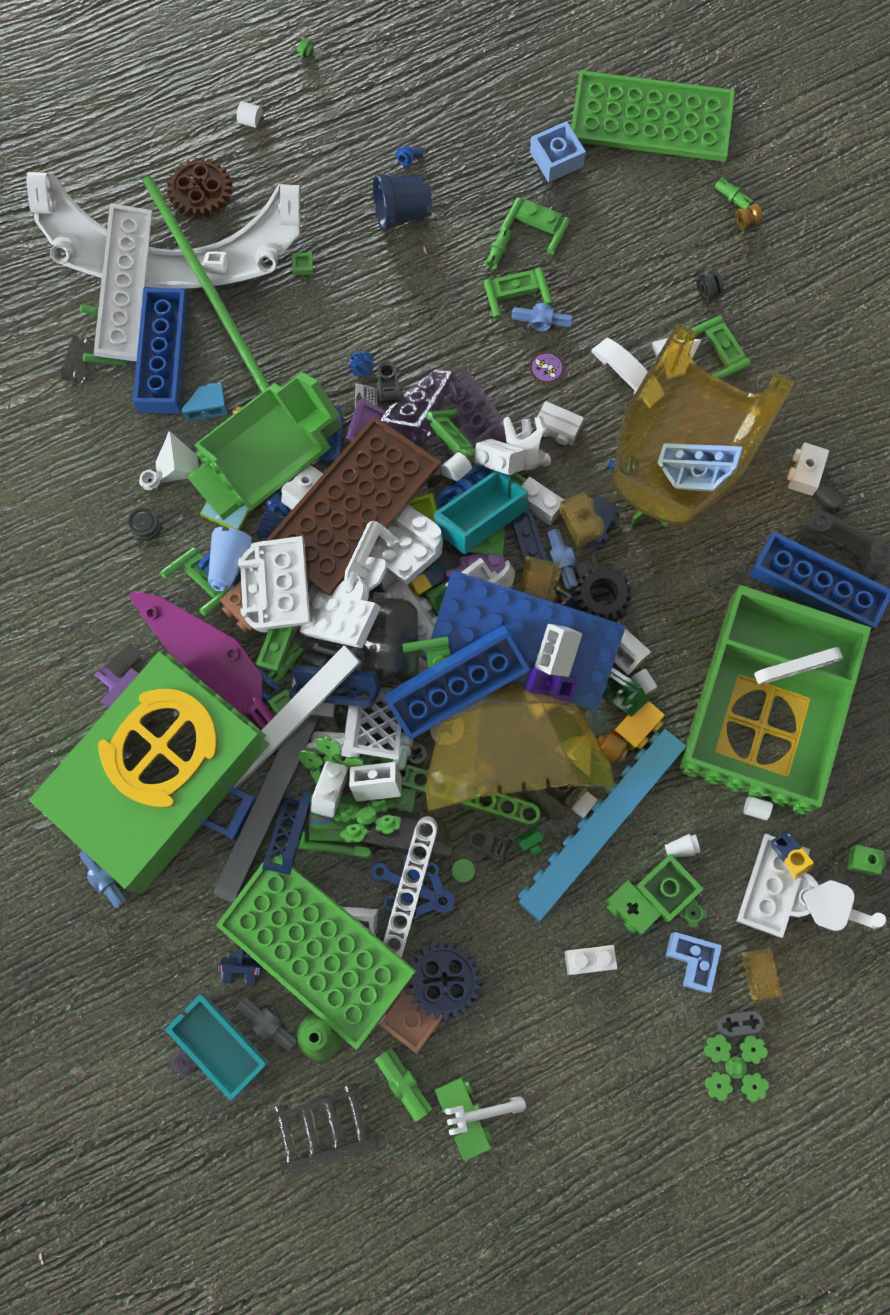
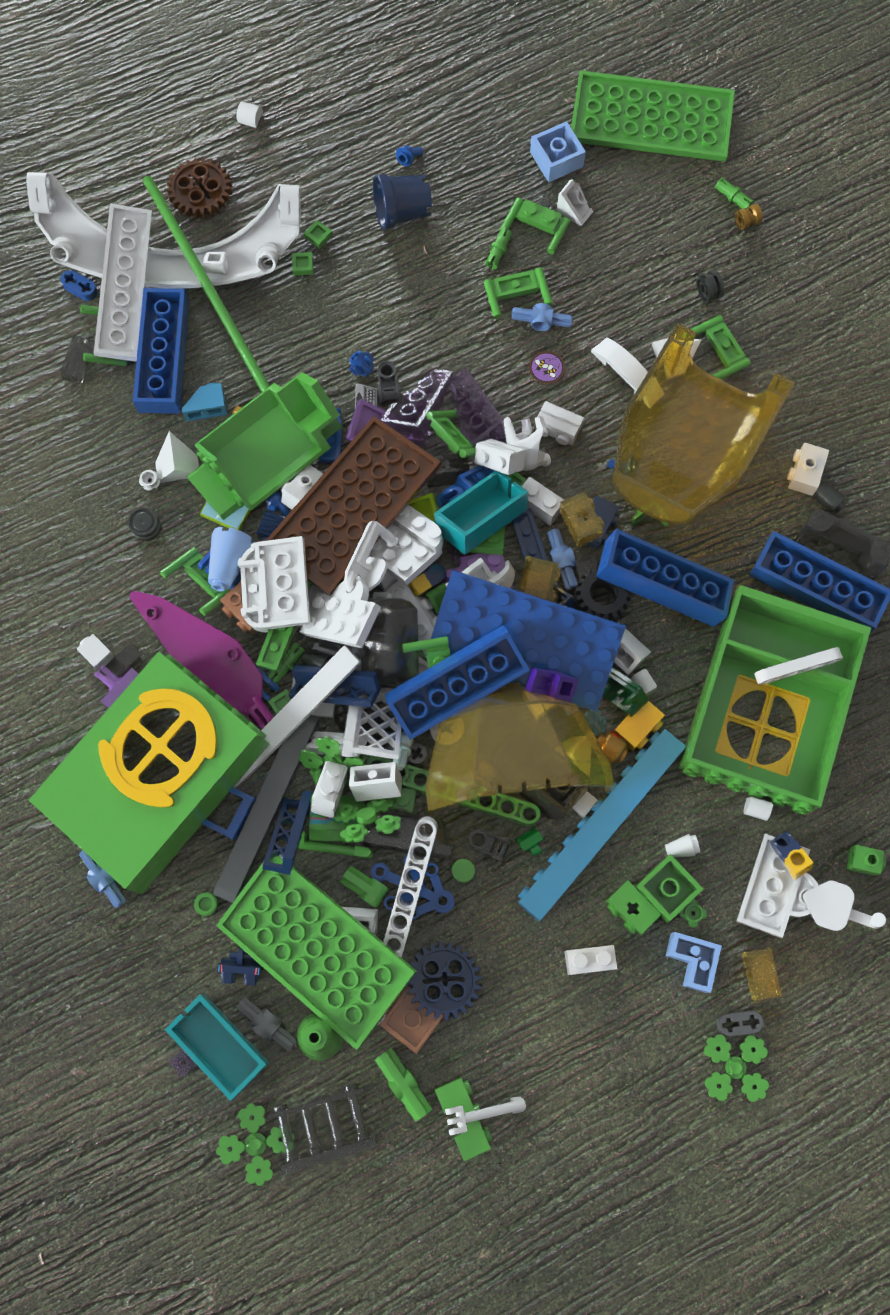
(80, 281): none -> blue beam
(95, 652): none -> white brick
(206, 904): none -> bright green tile
(254, 1145): none -> bright green plant
(305, 47): bright green plate -> none
(318, 234): none -> bright green plate
(368, 889): none -> bright green piece
(456, 467): white brick -> none
(558, 650): white brick -> none
(573, 203): none -> white slope
(665, 578): none -> blue brick
(699, 465): light blue wedge -> none

